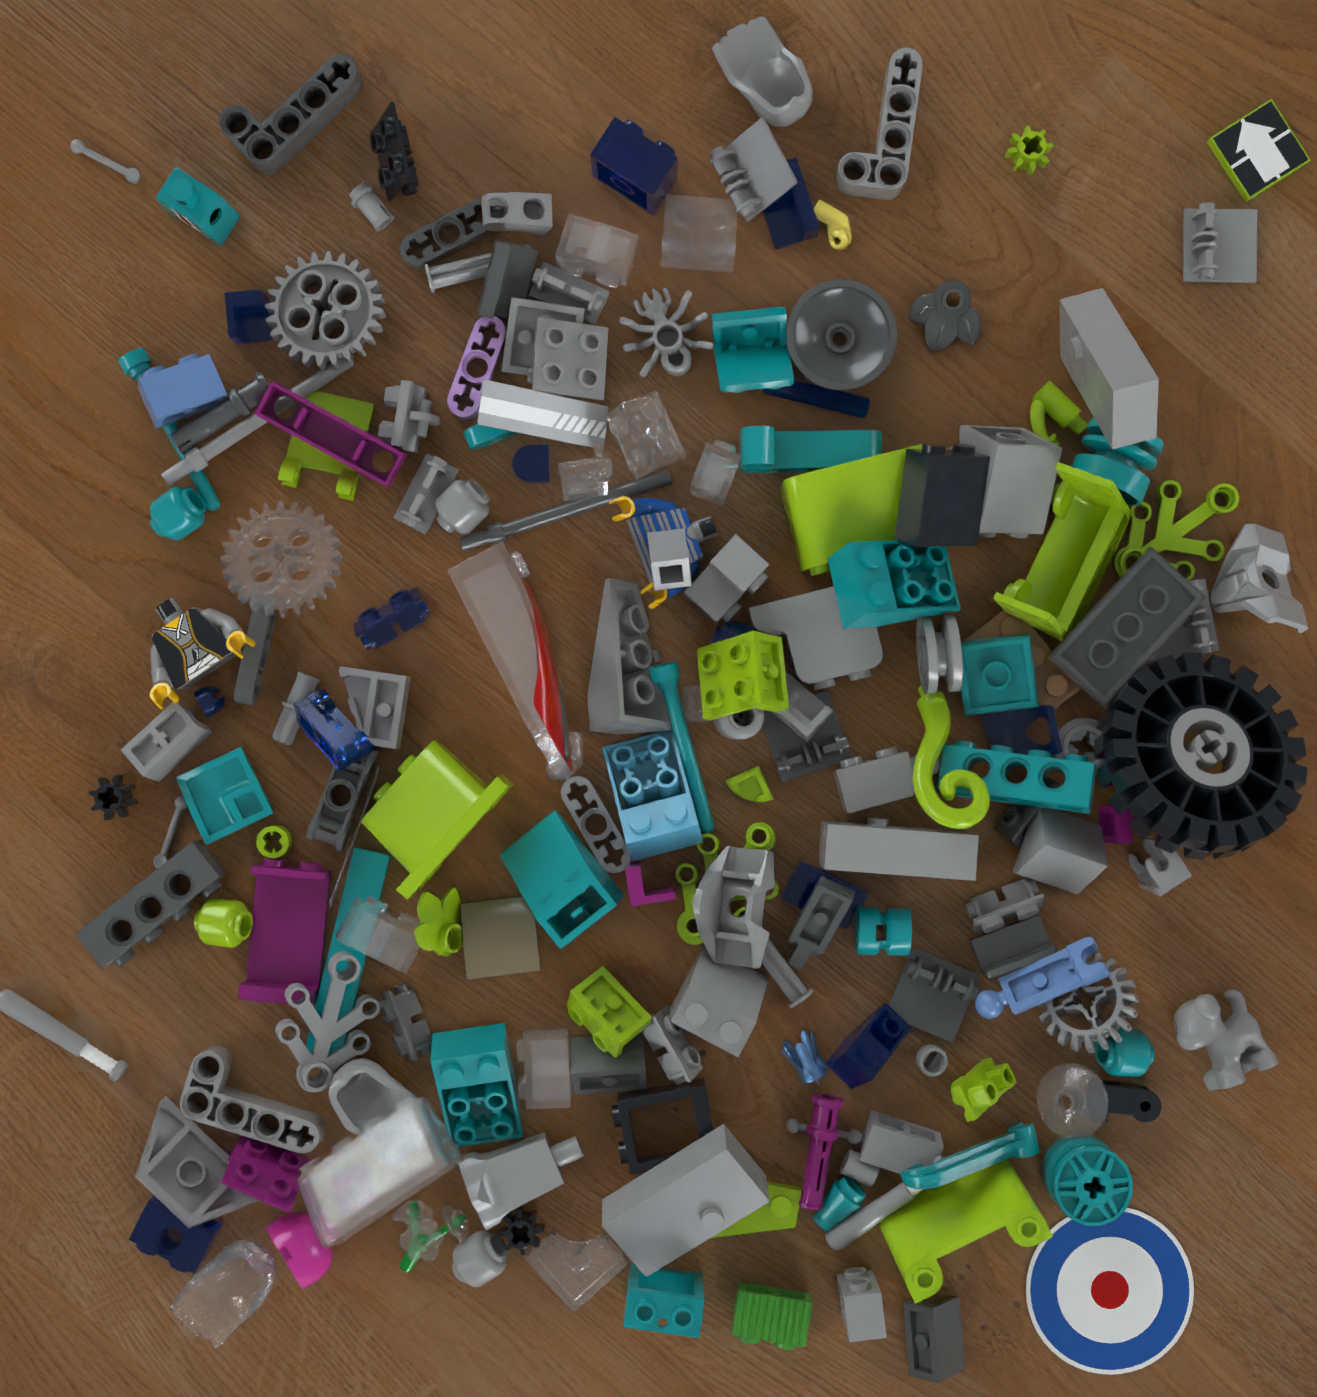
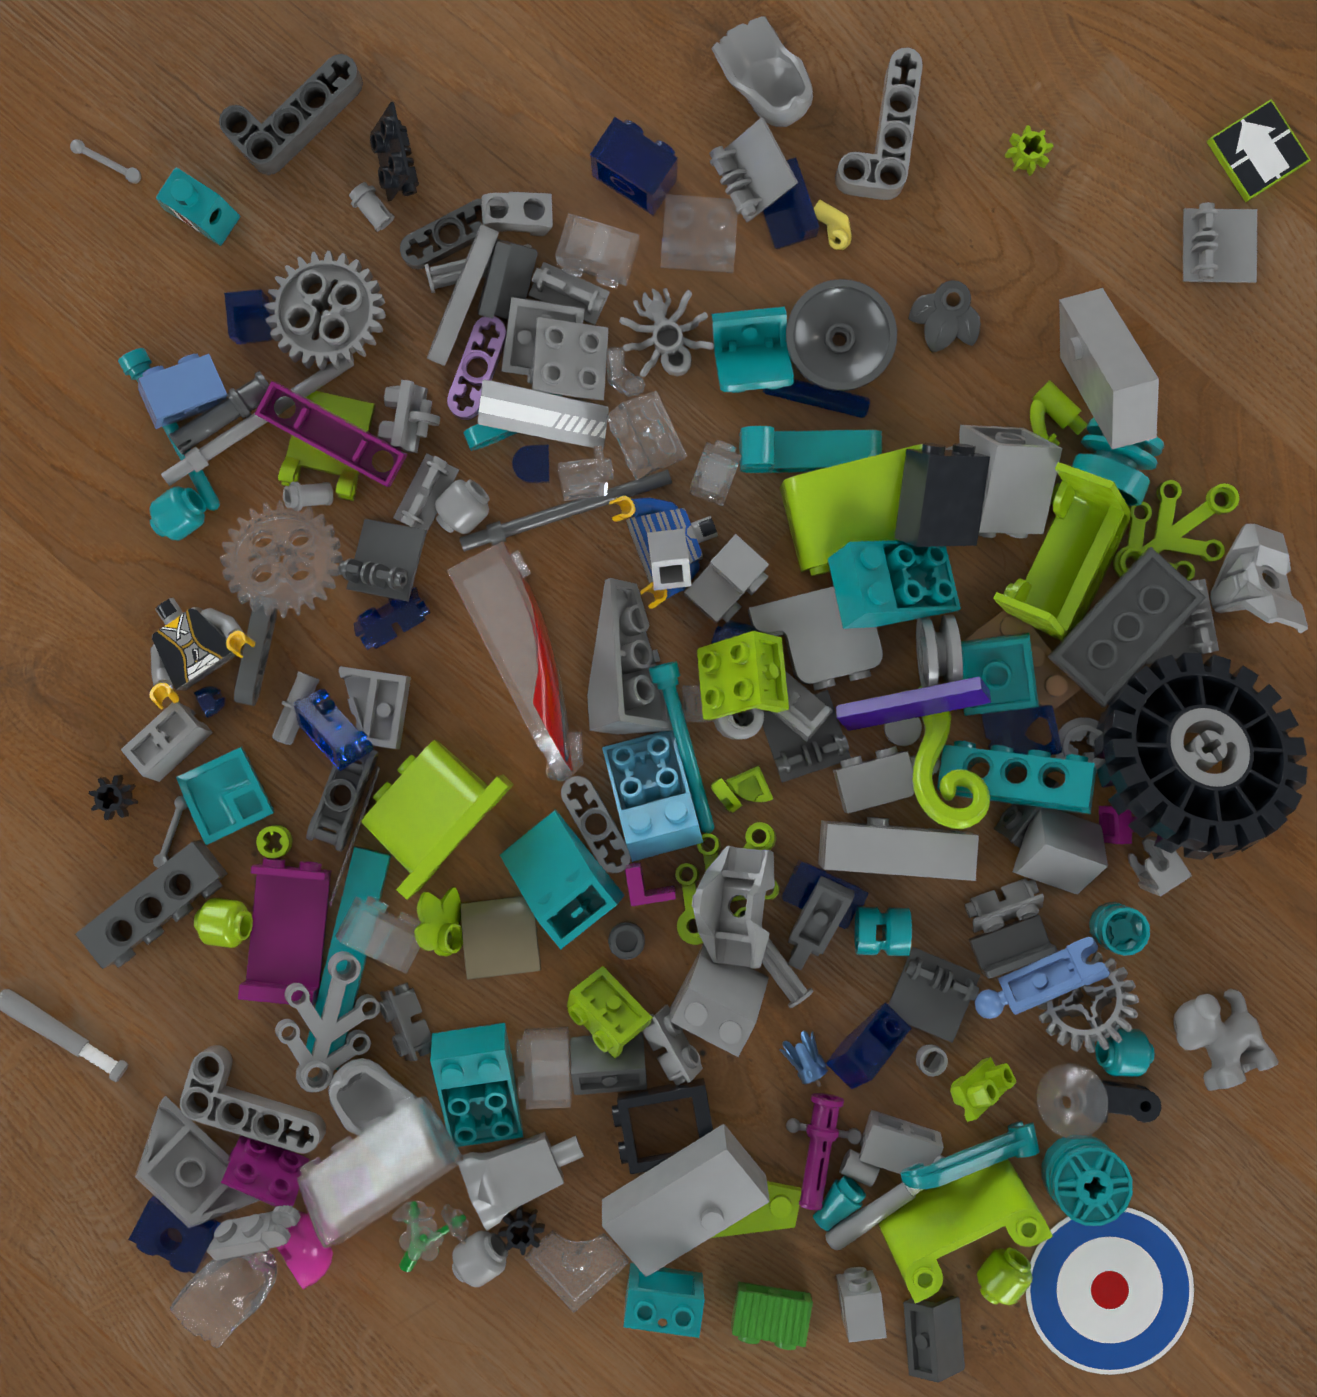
(253, 1233): none -> light grey hinge
(299, 495): none -> light grey pin
(385, 560): none -> dark grey hinge
(462, 294): none -> light grey beam
(619, 376): none -> clear arm
(626, 940): none -> dark grey tile
(725, 795): none -> lime tile
(903, 732): none -> light grey tile
(913, 703): none -> dark purple tile
(1004, 1276): none -> lime head
(1119, 928): none -> teal wheel

